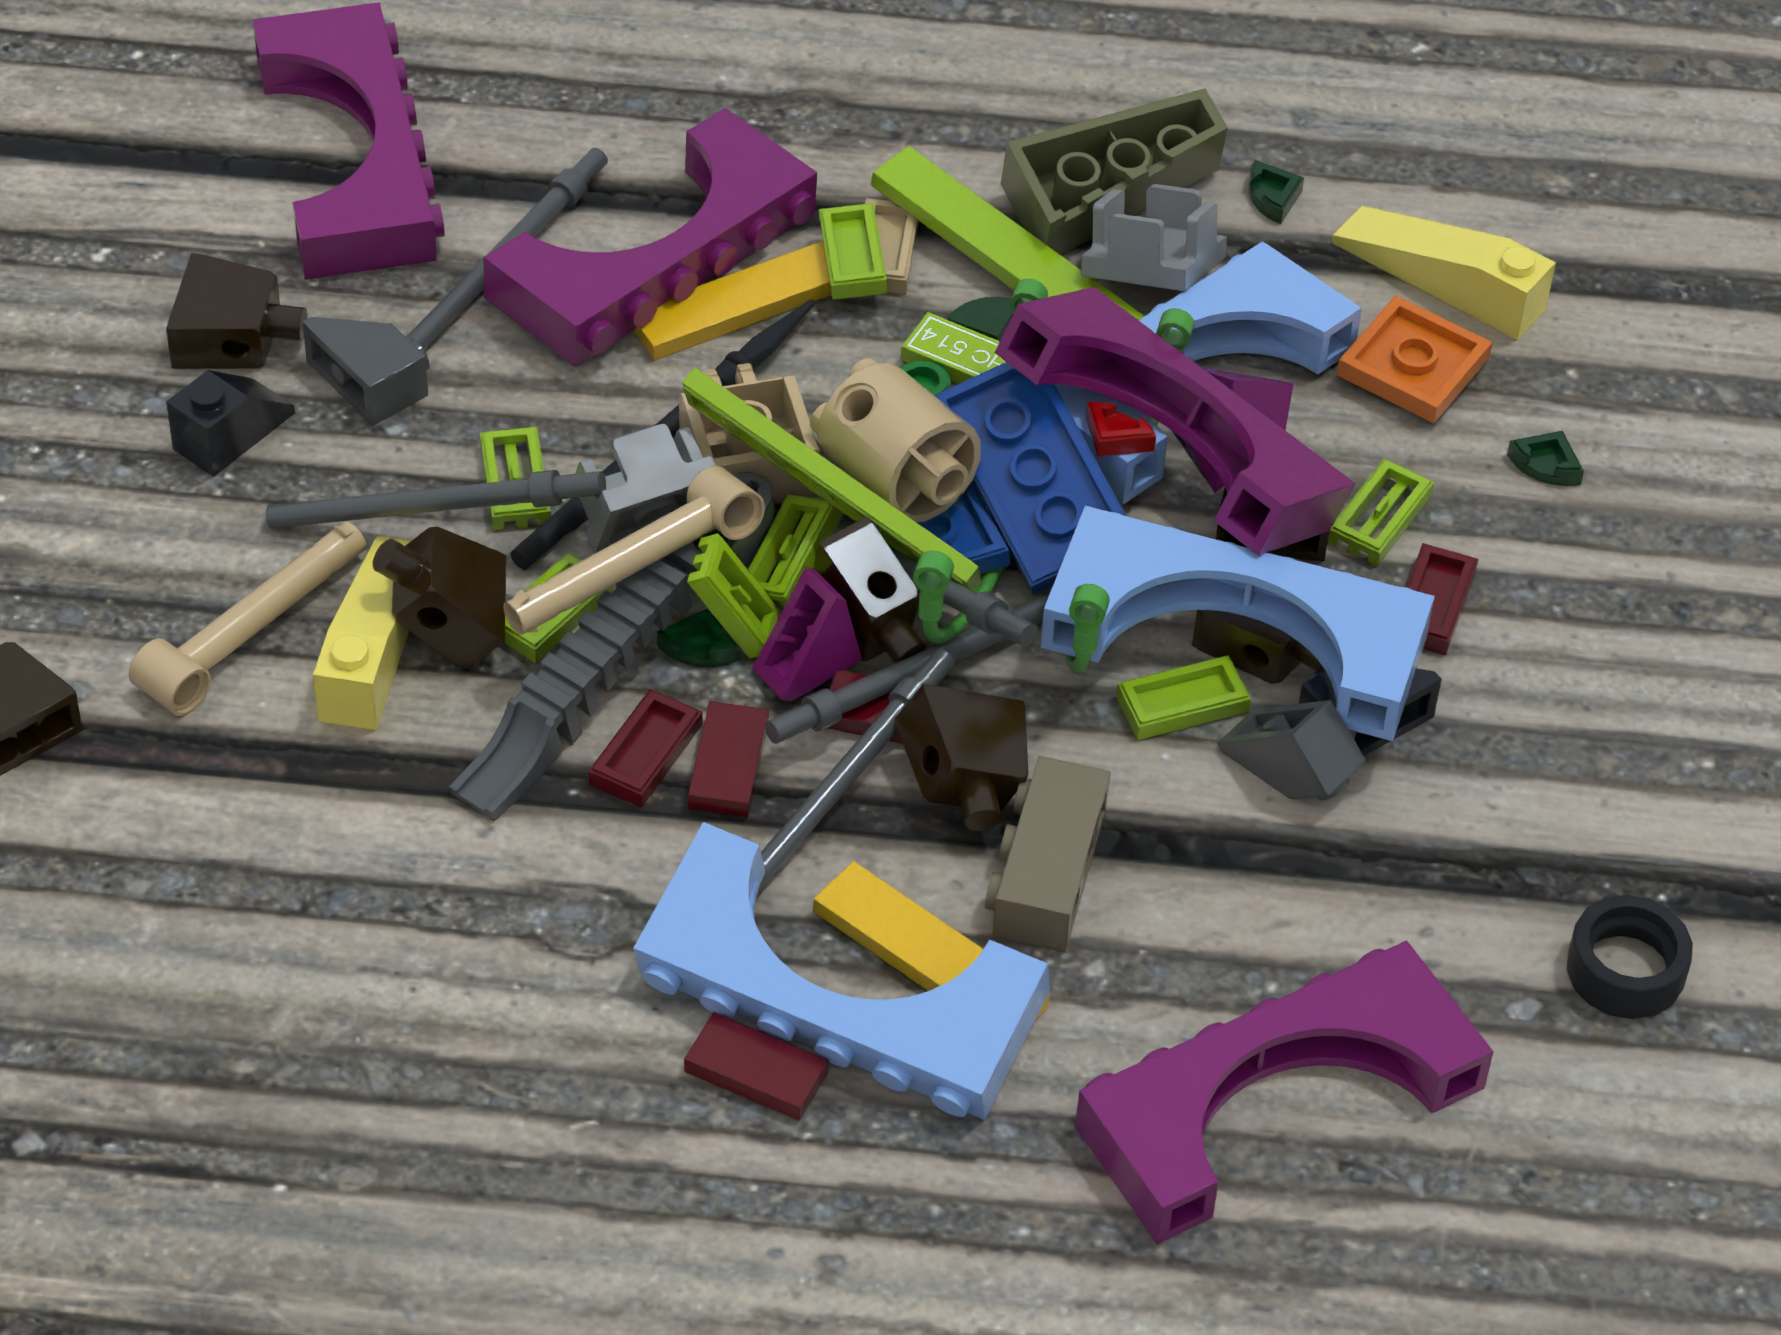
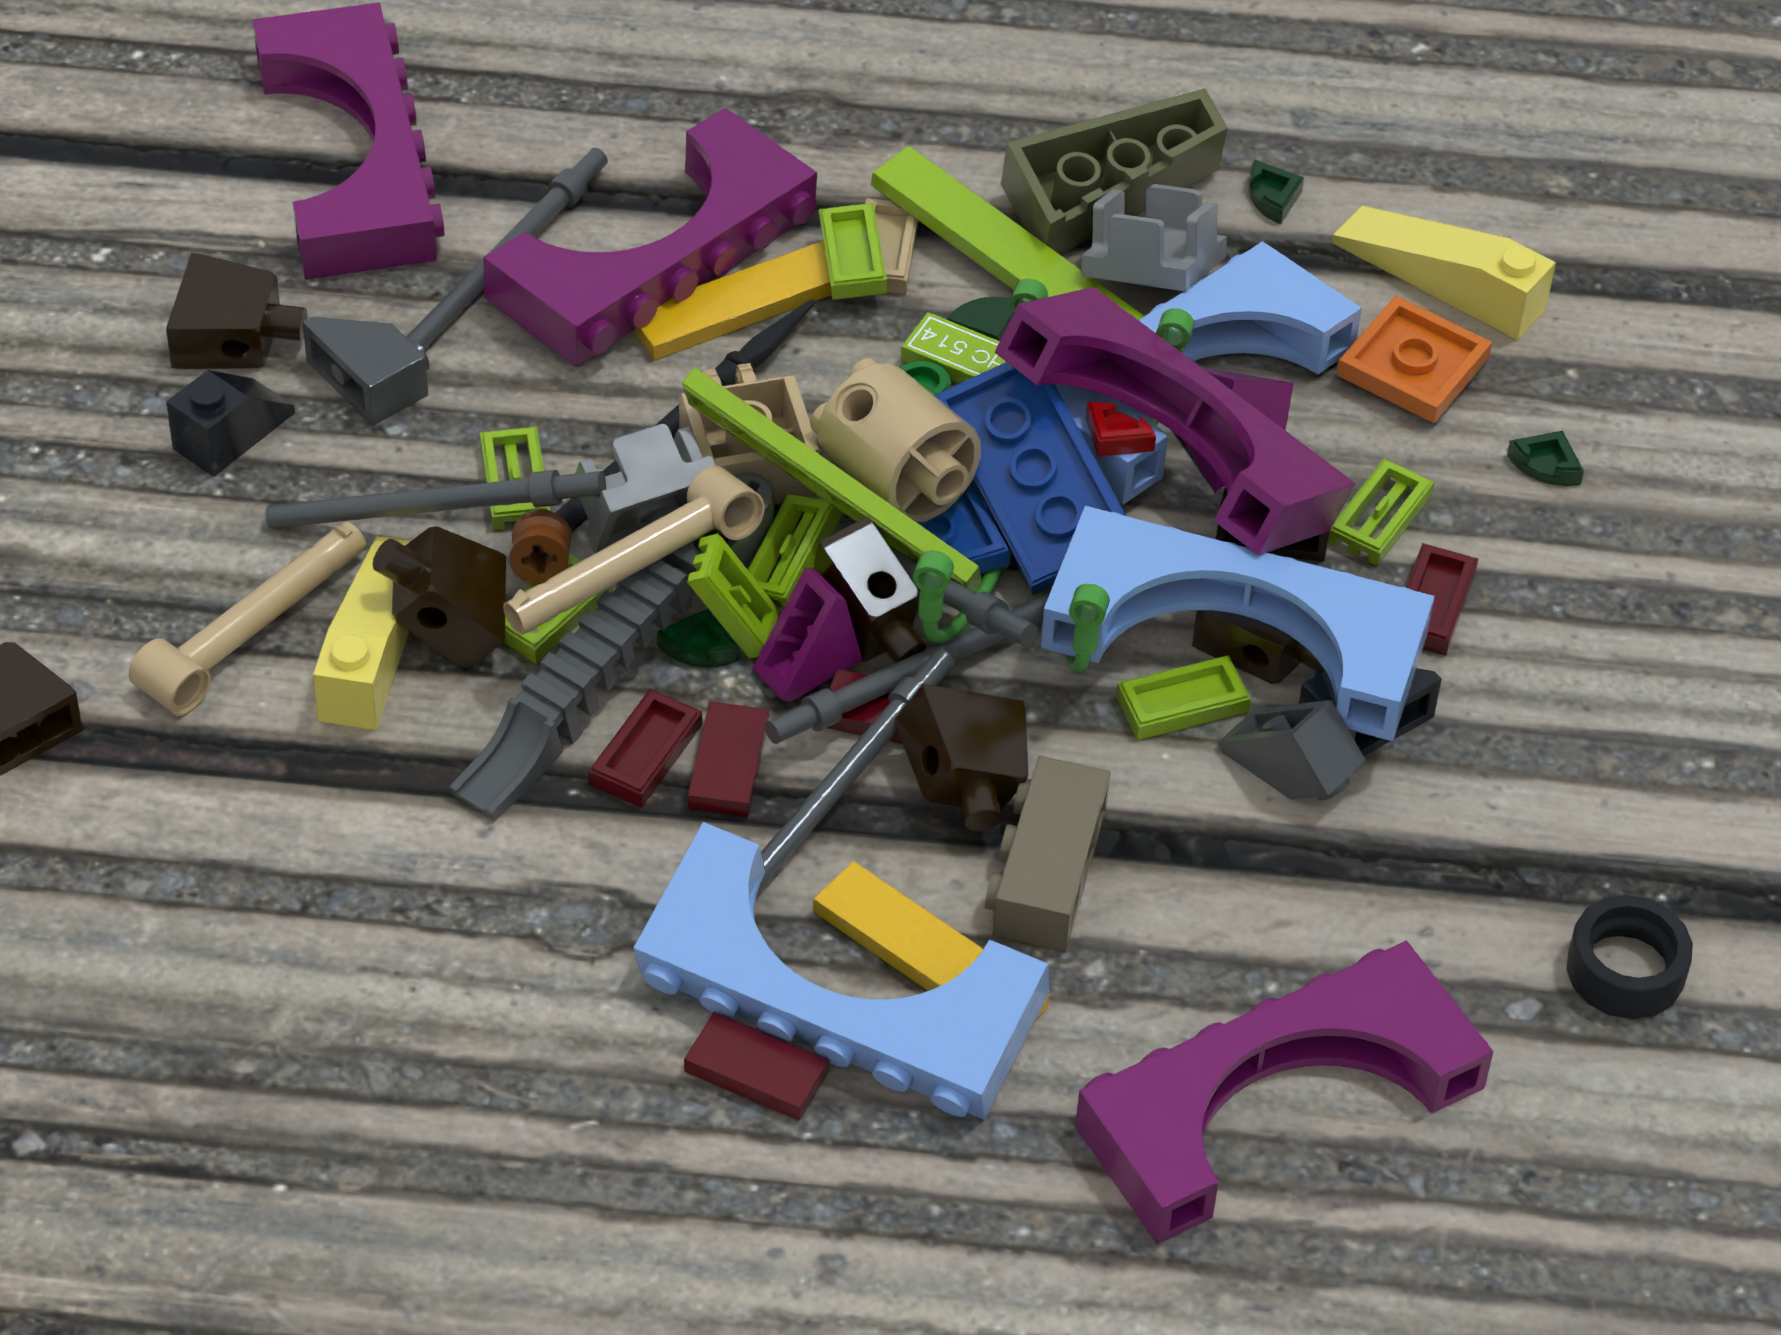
(550, 535): none -> dark orange wheel

